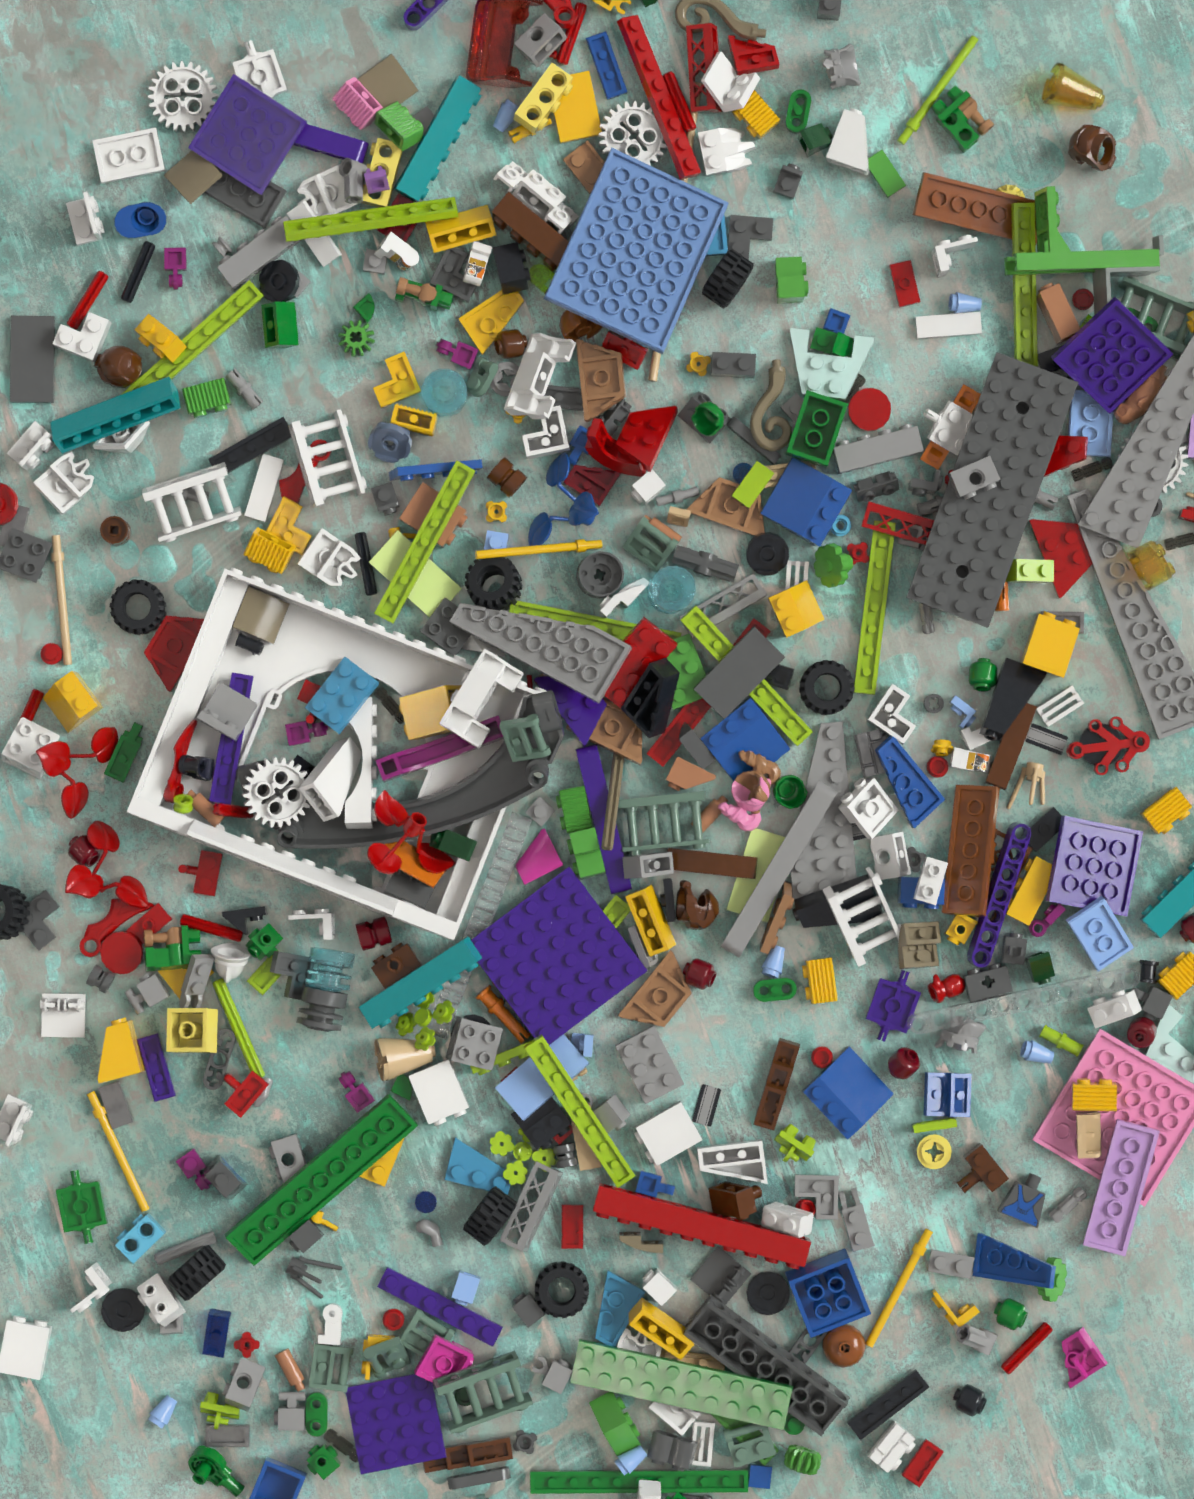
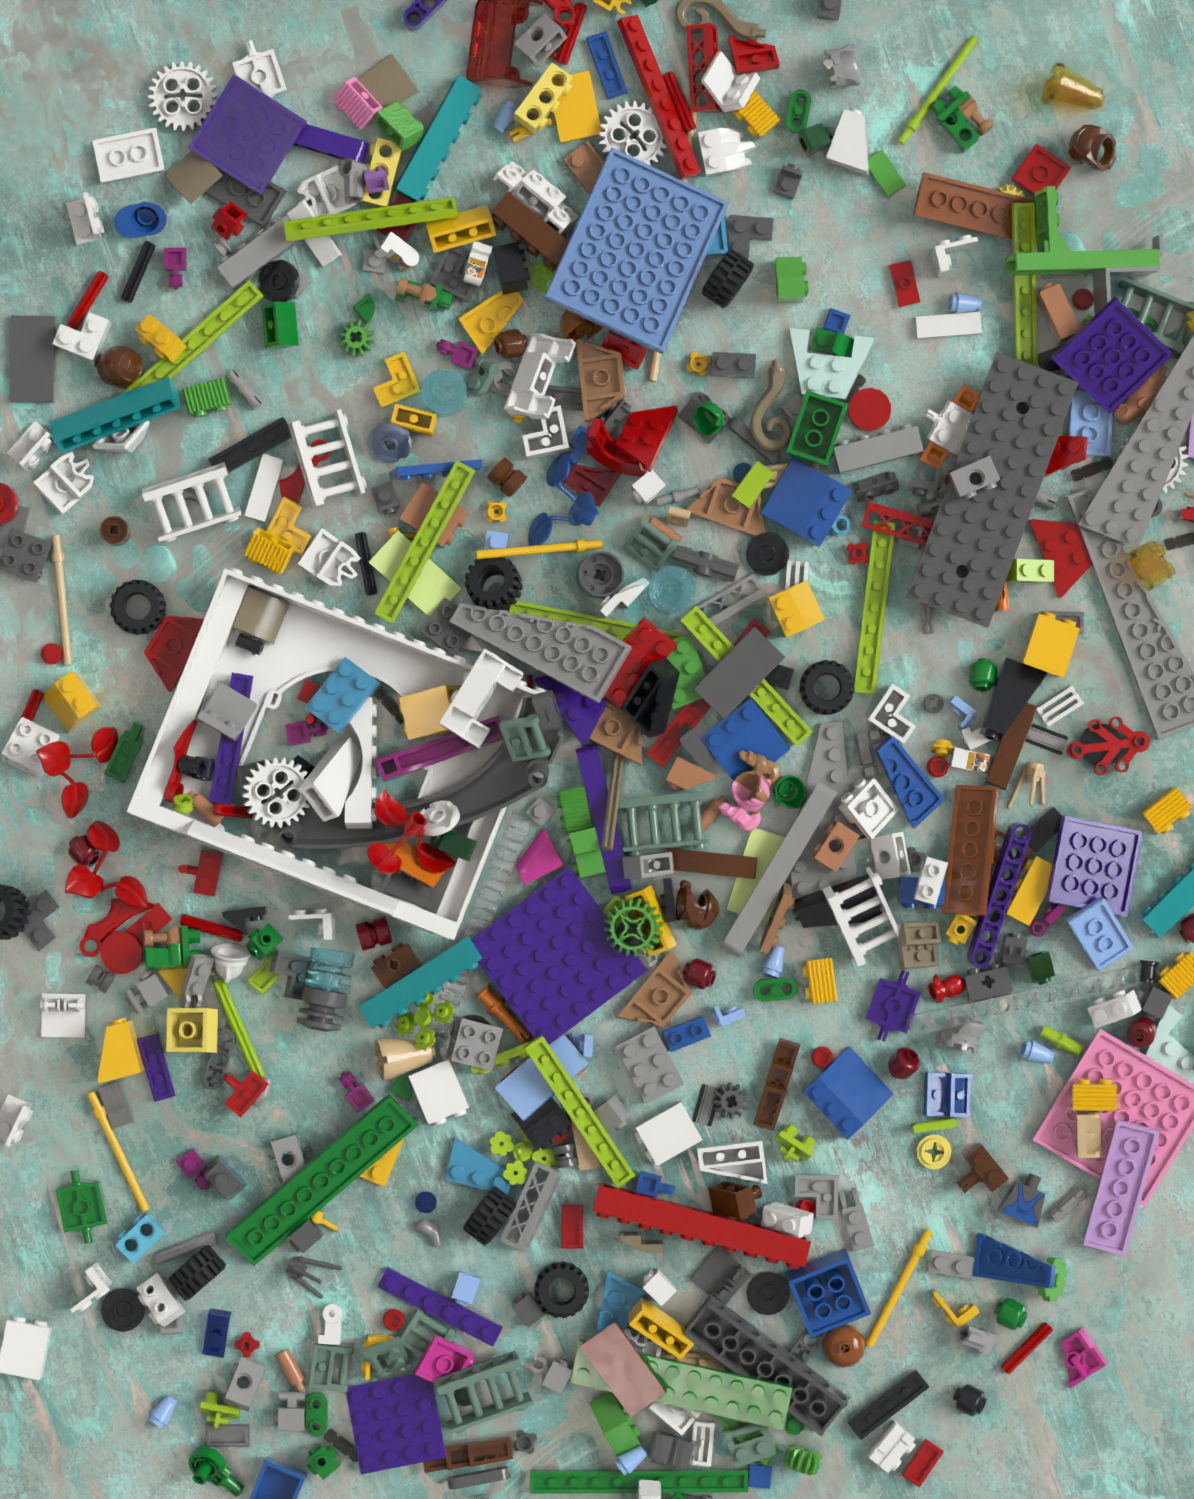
(228, 221): none -> red brick
(440, 817): none -> white tile
(619, 939): none -> bright green gear
(623, 1368): none -> tile
(686, 1033): none -> blue brick
(732, 1014): none -> light blue bracket
(737, 1097): none -> dark grey gear
(832, 565): bright green plant -> none
(847, 840): none -> nougat brick
(1040, 170): none -> red plate

